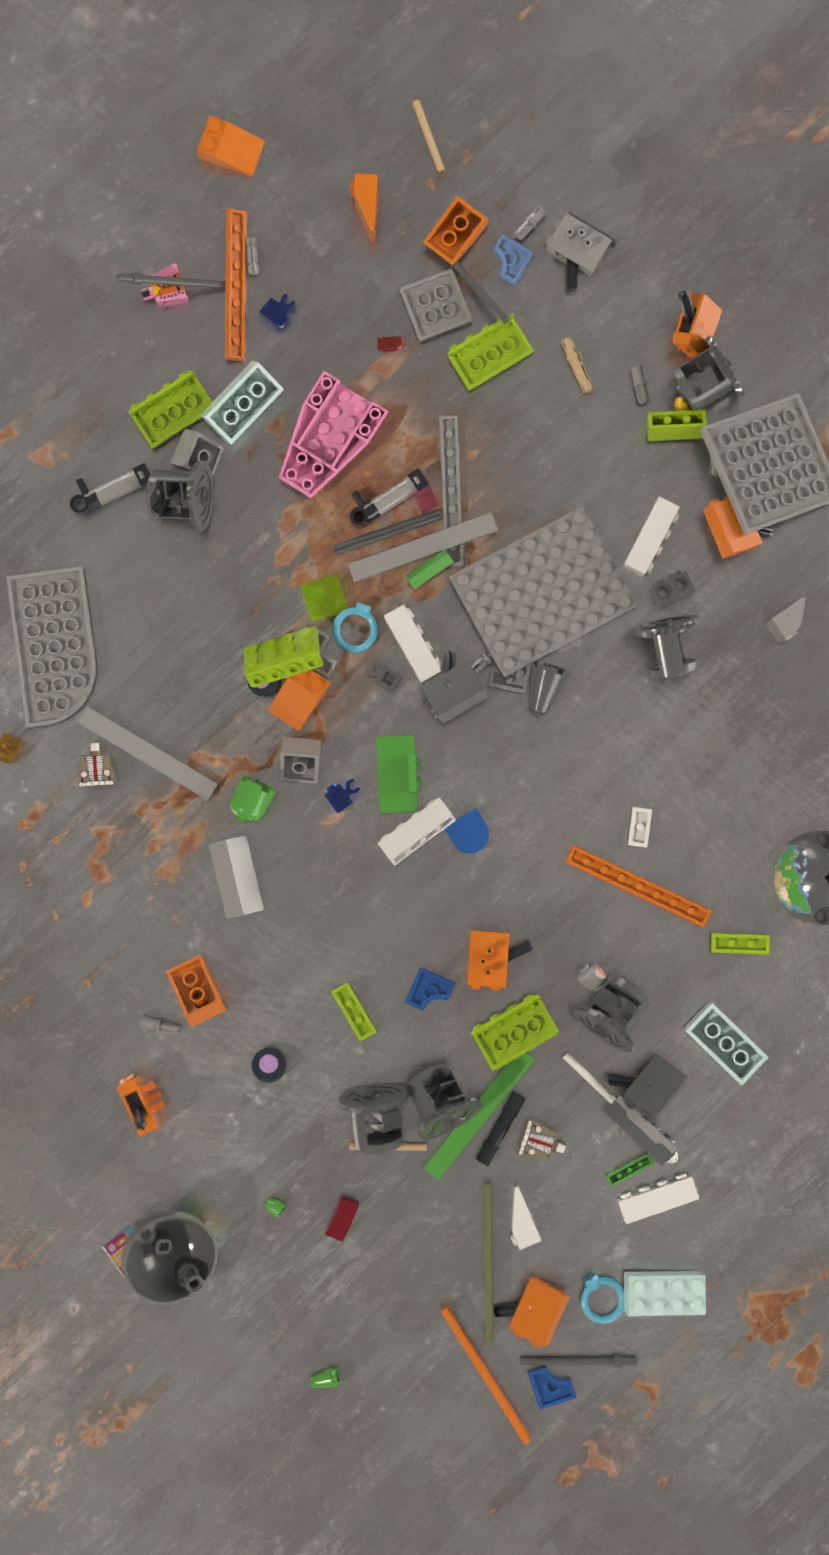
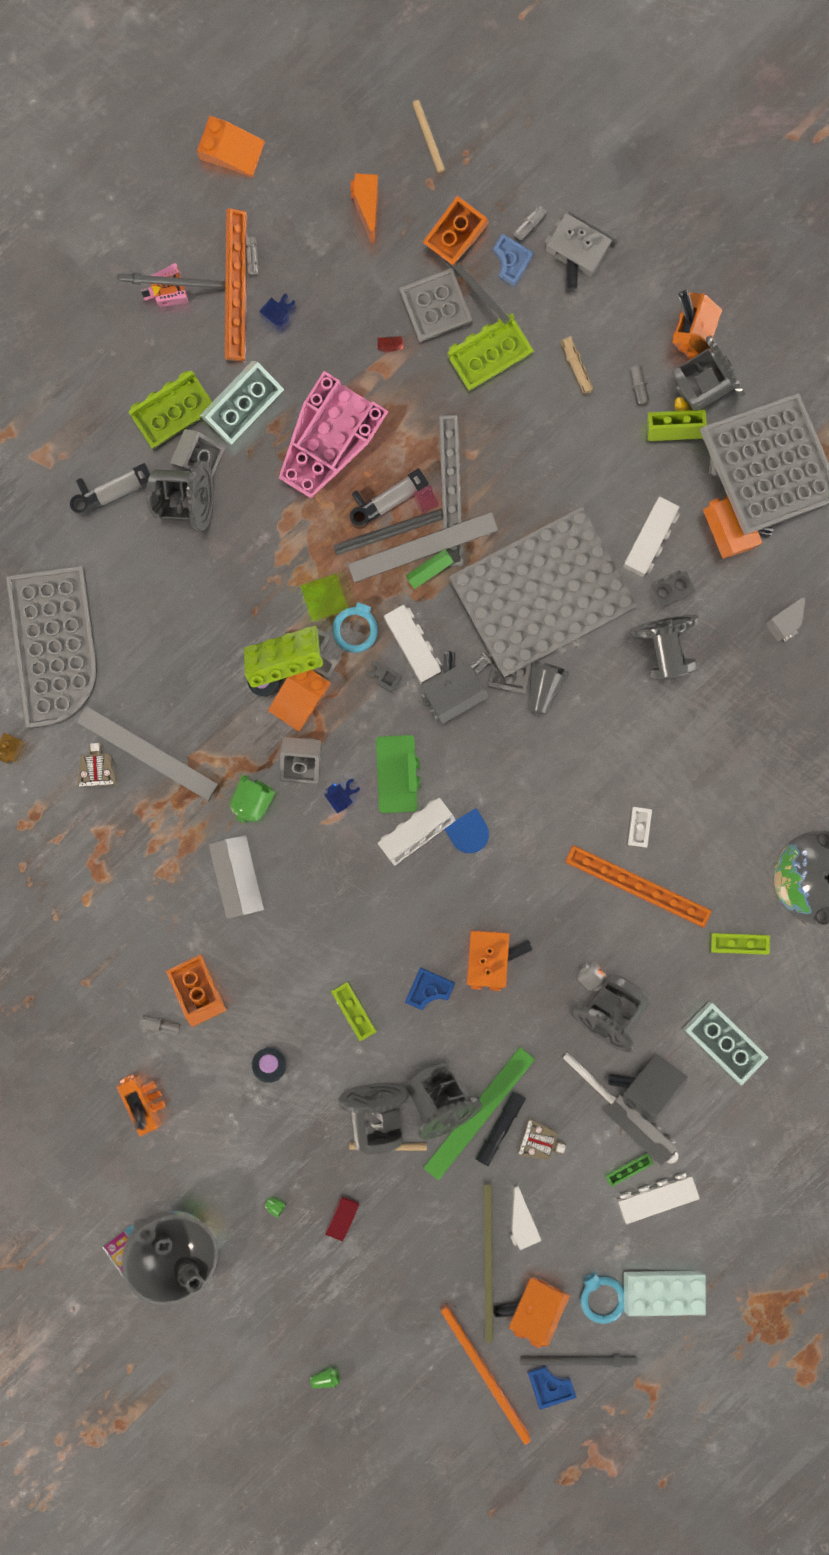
(514, 1032): lime bracket -> none

